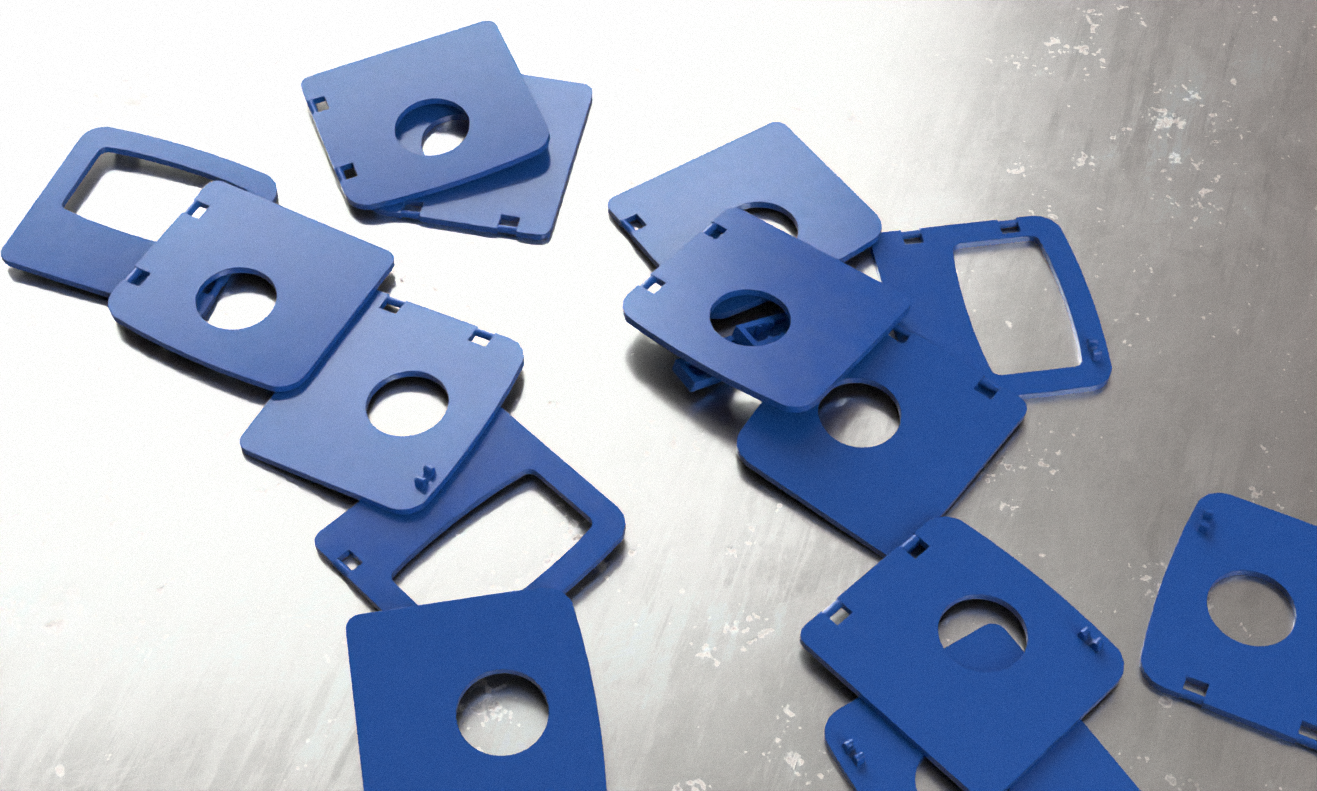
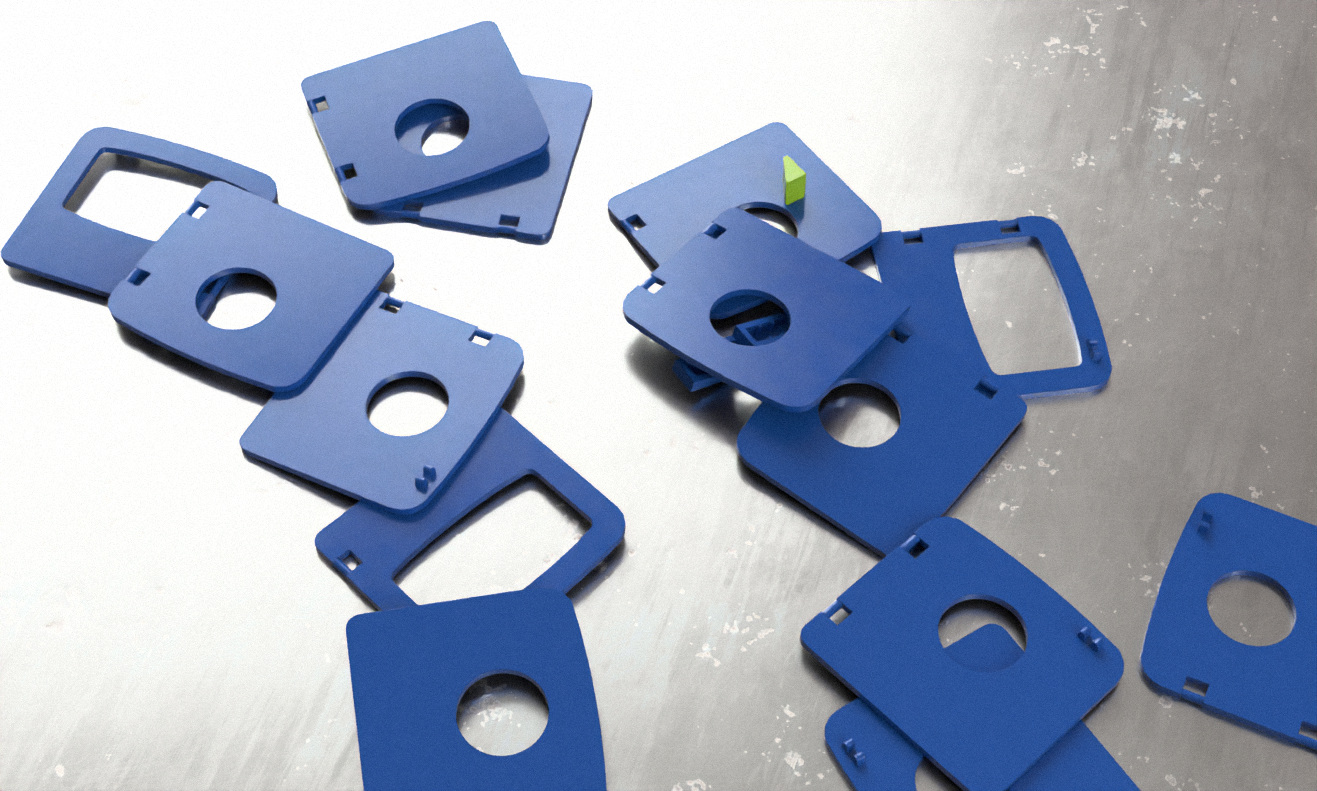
(793, 181): none -> lime slope

